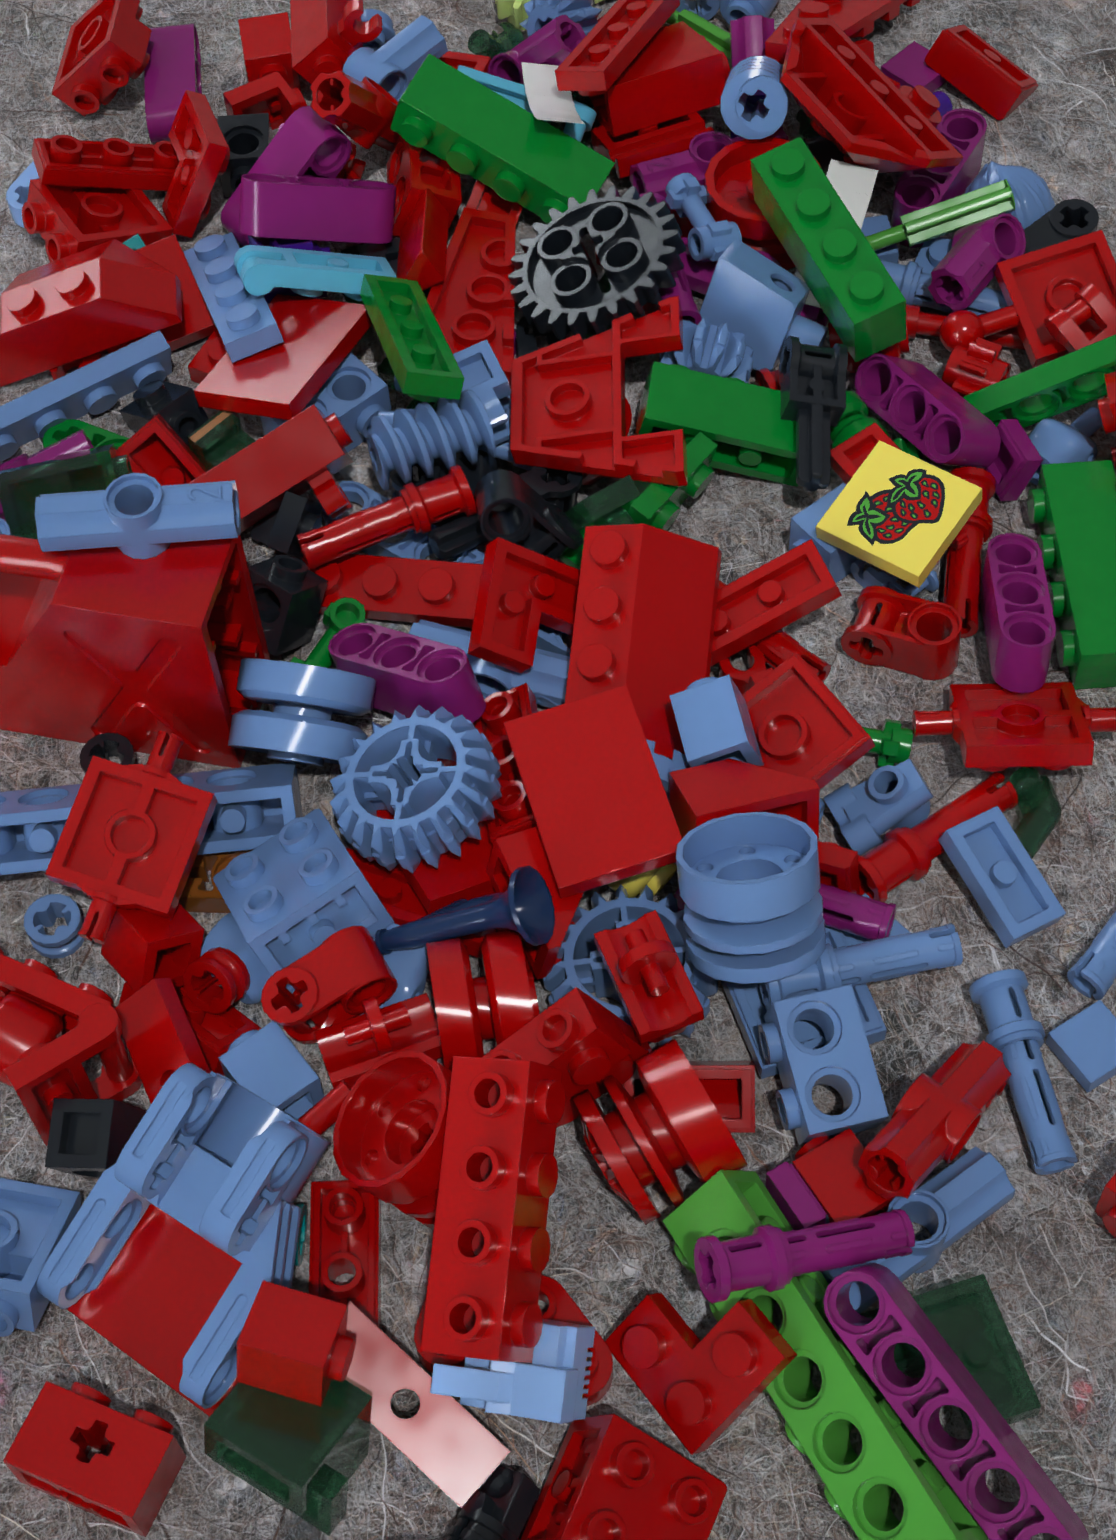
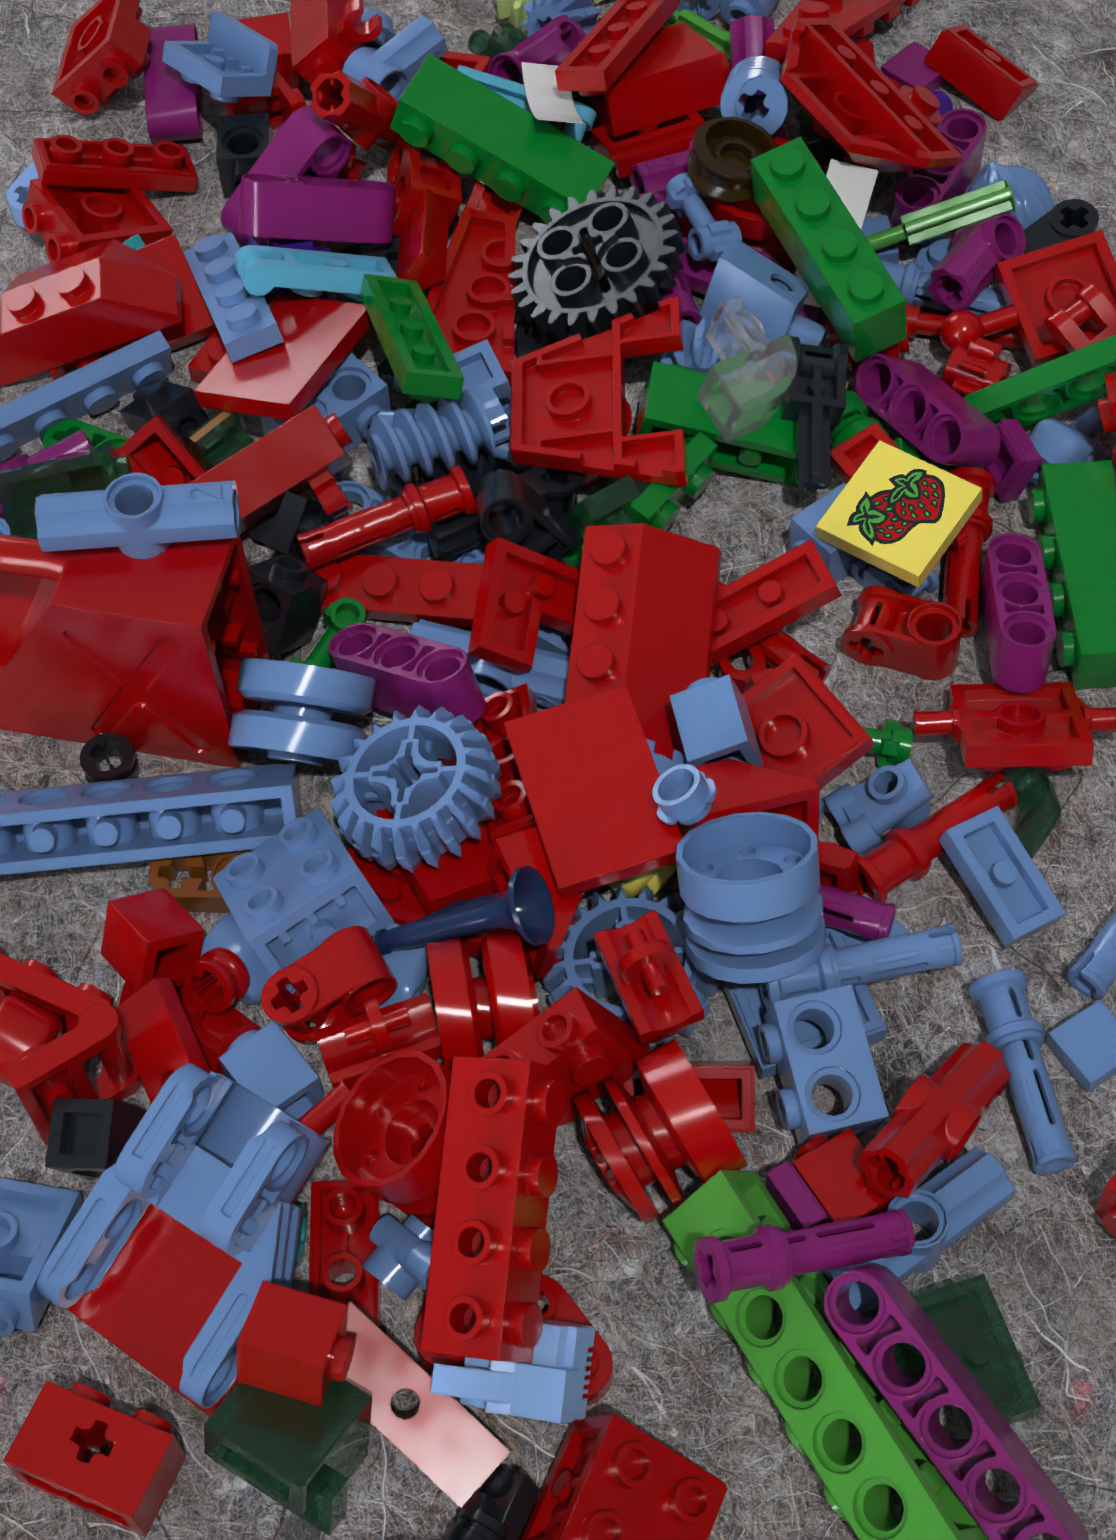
(43, 914): medium blue bush -> none
(131, 837): red plate -> none
(201, 158): red plate -> none
(229, 64): none -> medium blue bracket
(401, 1254): none -> medium blue plate
(683, 795): none -> medium blue plate
(697, 1382): red plate -> none
(722, 156): none -> dark brown piece
(752, 373): none -> clear brick

